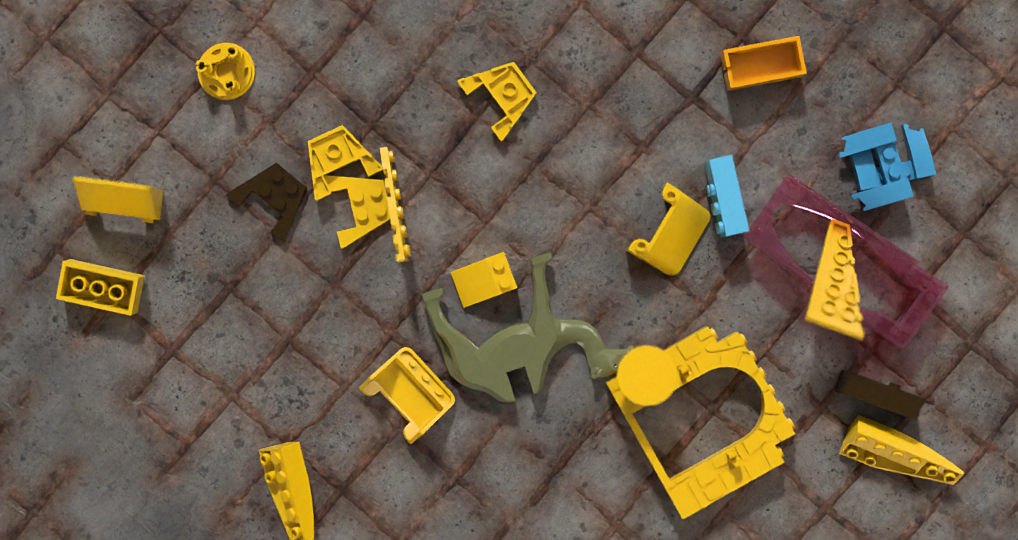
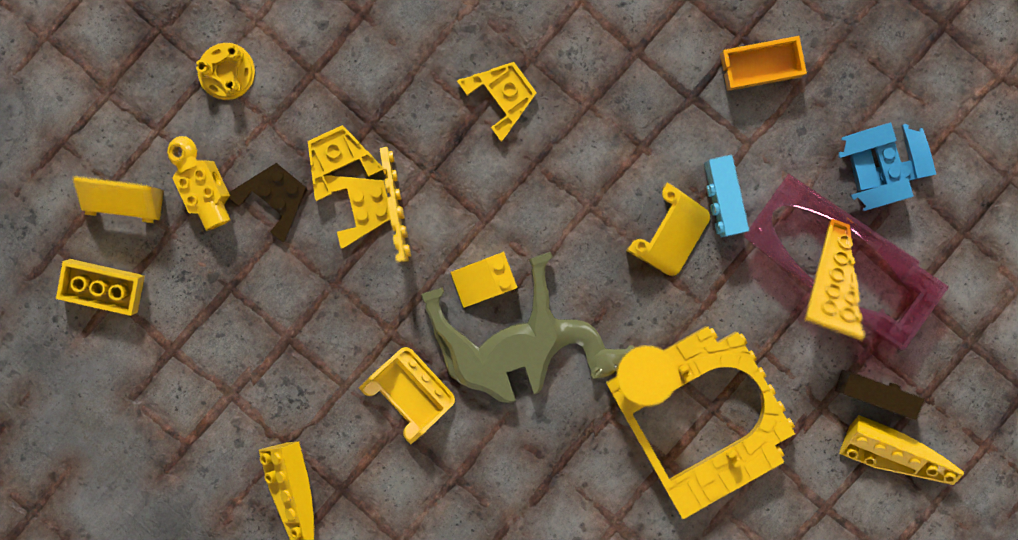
(199, 184): none -> yellow brick

